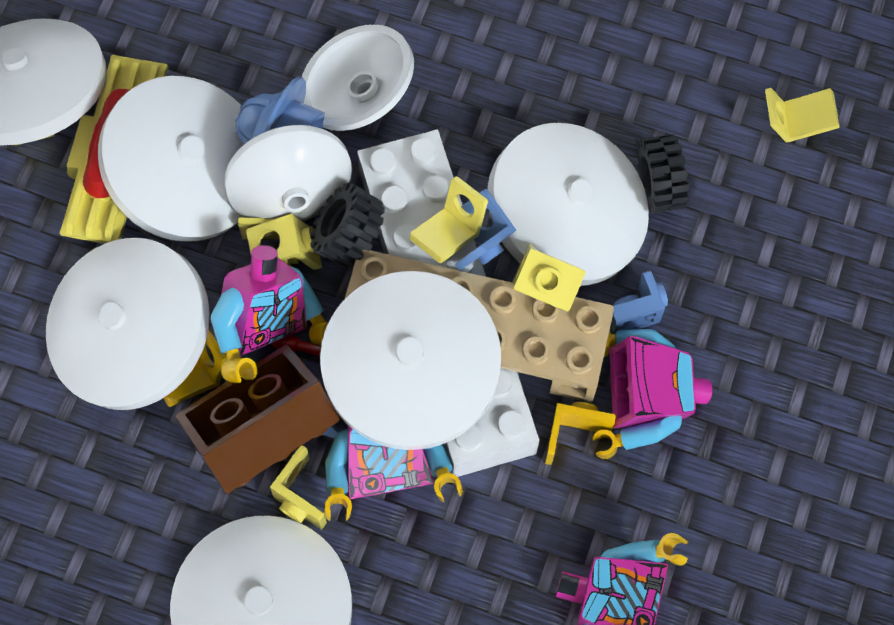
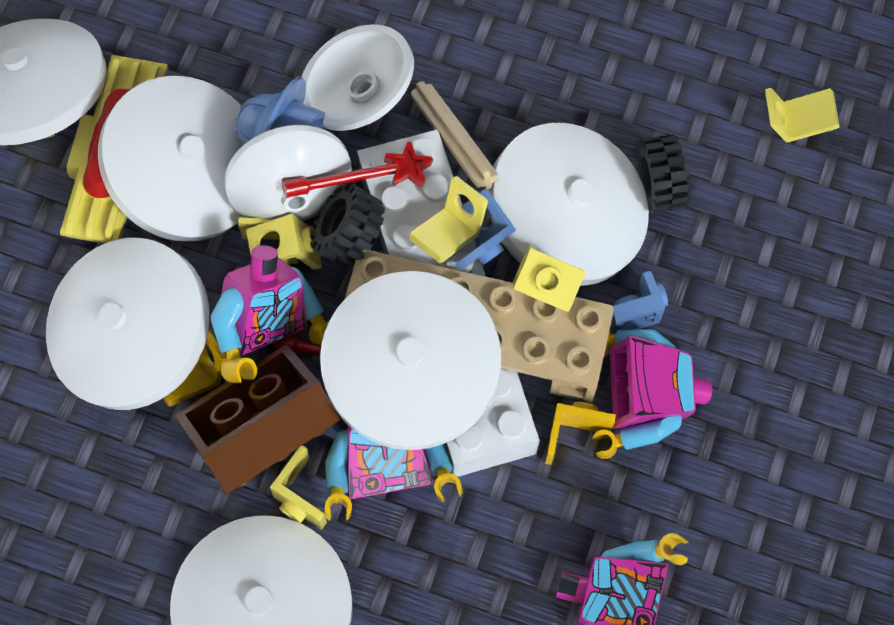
(403, 167): none -> red piece
(454, 136): none -> tan axle

